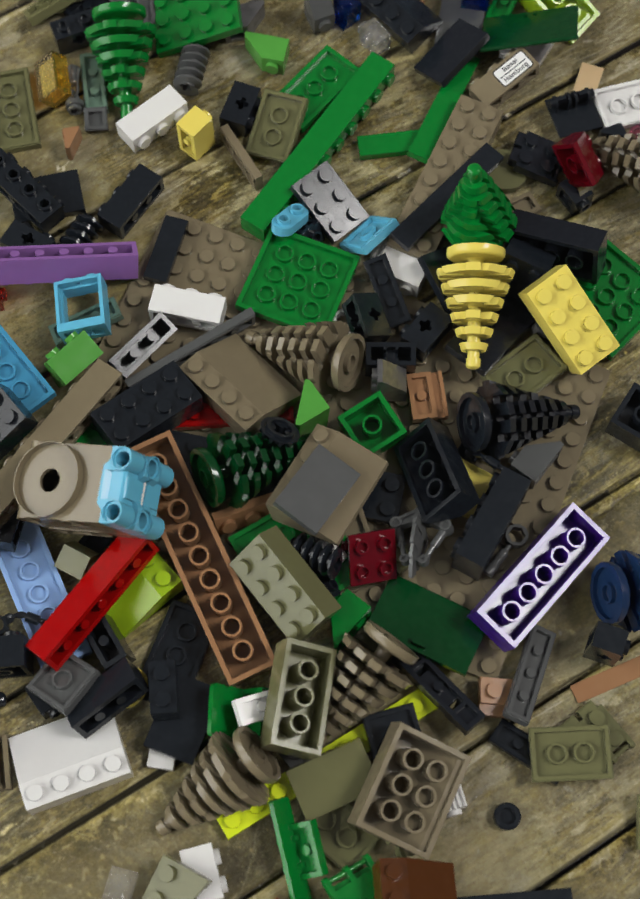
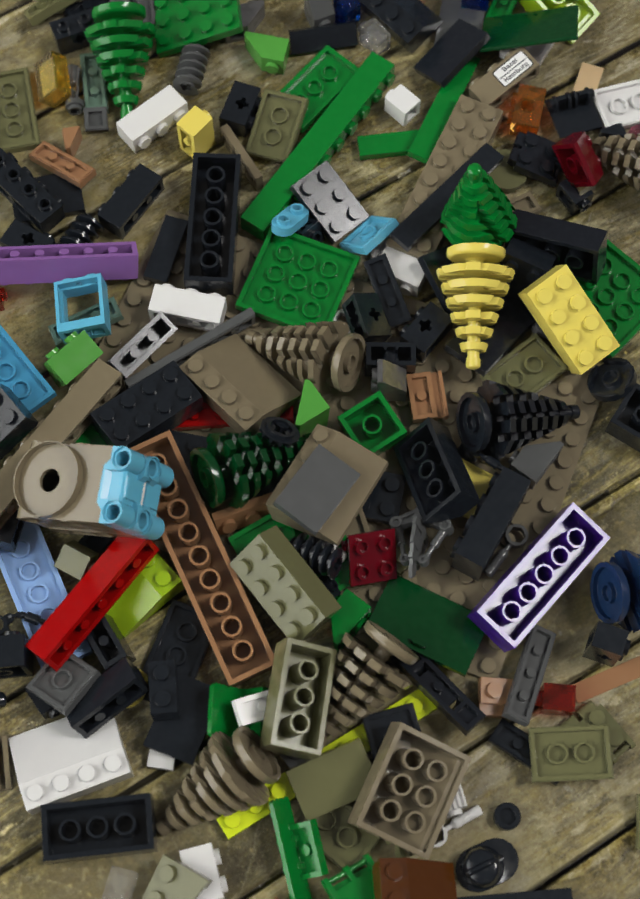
(62, 164): none -> medium nougat tile
(98, 828): none -> black brick
(213, 223): none -> black brick
(317, 37): none -> black tile
(401, 104): none -> white brick
(459, 821): none -> white piece
(486, 865): none -> black piece
(528, 99): none -> clear orange brick
(556, 699): none -> clear red brick
(612, 379): none -> black tile

